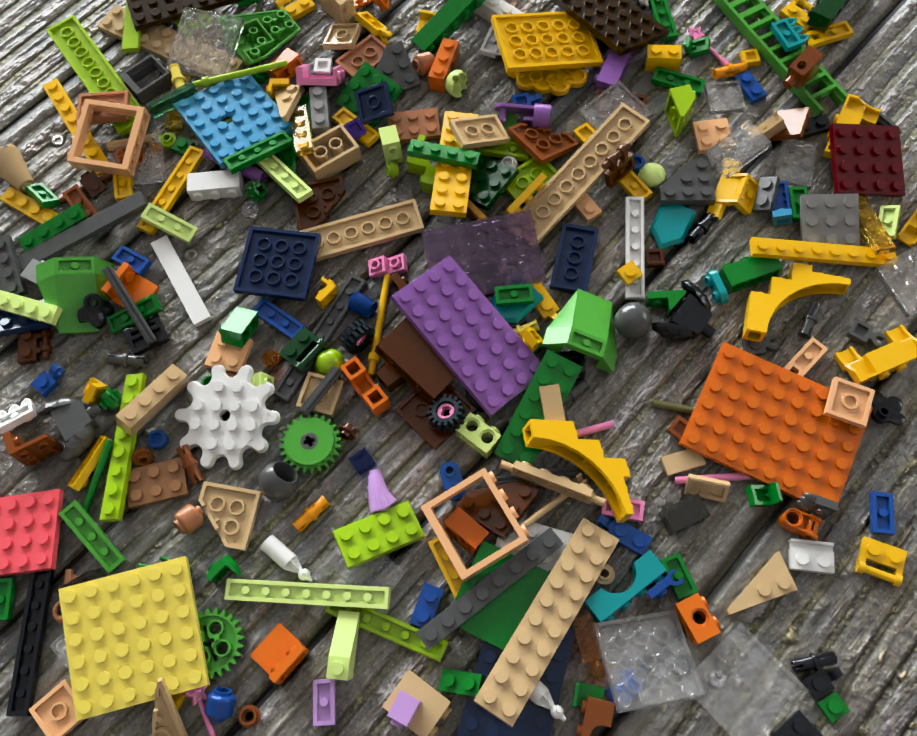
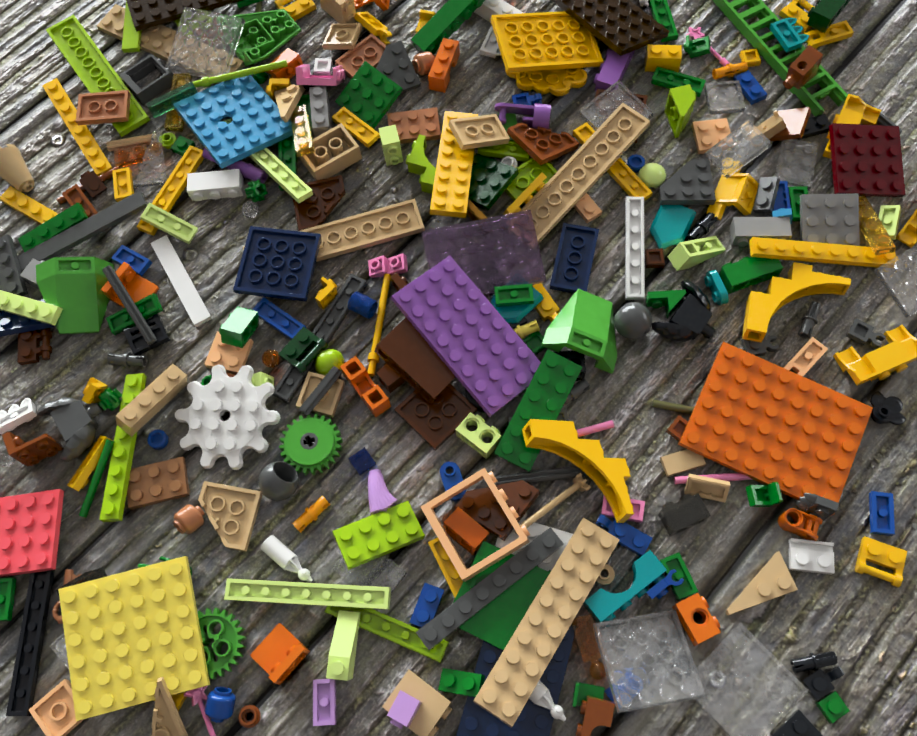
(42, 195): green plate -> none
(46, 382): blue plate -> none
(93, 537): bright green plate -> none
(97, 313): black plate -> none
(133, 147): light nougat window -> none
(140, 453): dark orange plate -> none
(177, 78): light yellow pin -> none
(190, 464): dark orange pin -> none
(219, 569): green plate -> none
(257, 152): green plate -> none
(347, 431): reddish brown plate -> none
(355, 128): dark purple plate -> none
(357, 336): black bush -> none
(374, 103): dark blue plate -> none
(392, 170): lime plate -> none
(443, 154): green plate -> none
(455, 83): yellowish green hair -> none
(456, 411): black bush -> none
(531, 338): yellow bracket -> none
(552, 402): tan tile -> none
(556, 483): tan plate -> none
(618, 169): reddish brown plate -> none
(629, 273): yellow plate -> none
(694, 252): none -> yellowish green slope
(745, 228): none -> light grey brick
(849, 402): light nougat plate -> none

